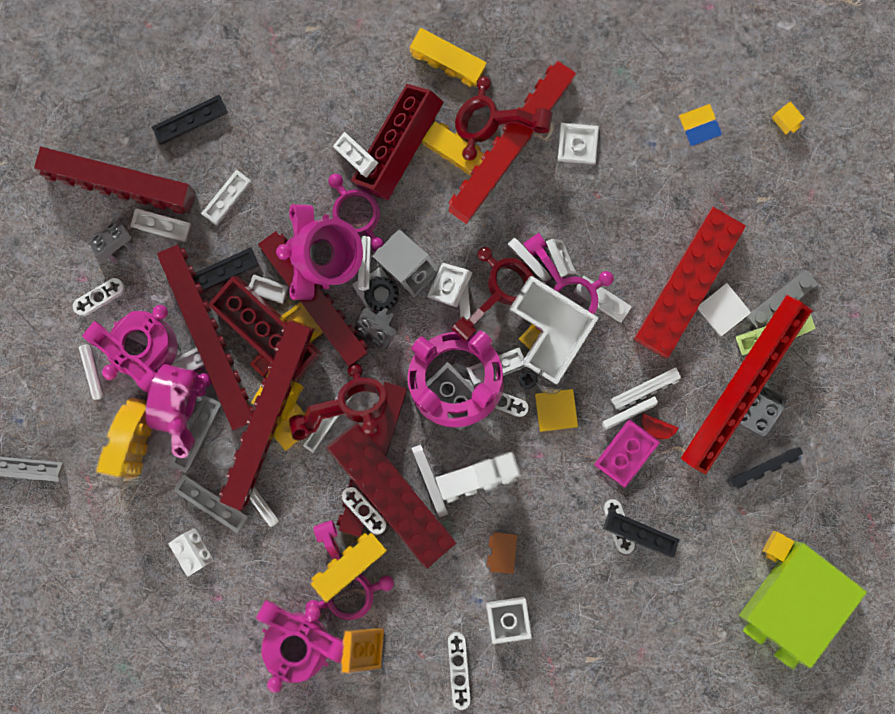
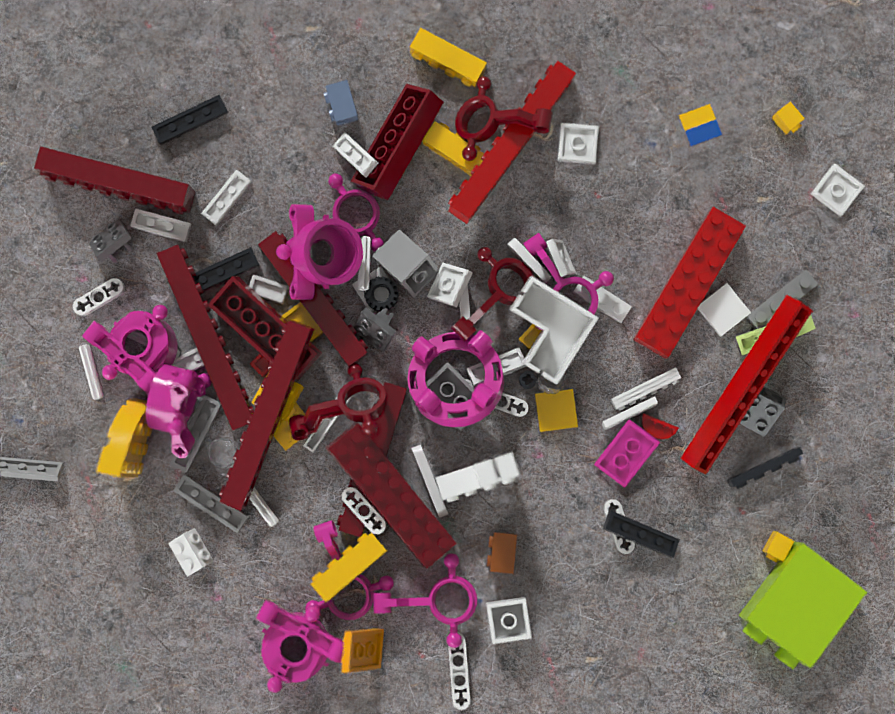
(342, 103): none -> sand blue brick
(383, 601): none -> dark pink piece
(837, 189): none -> white tile

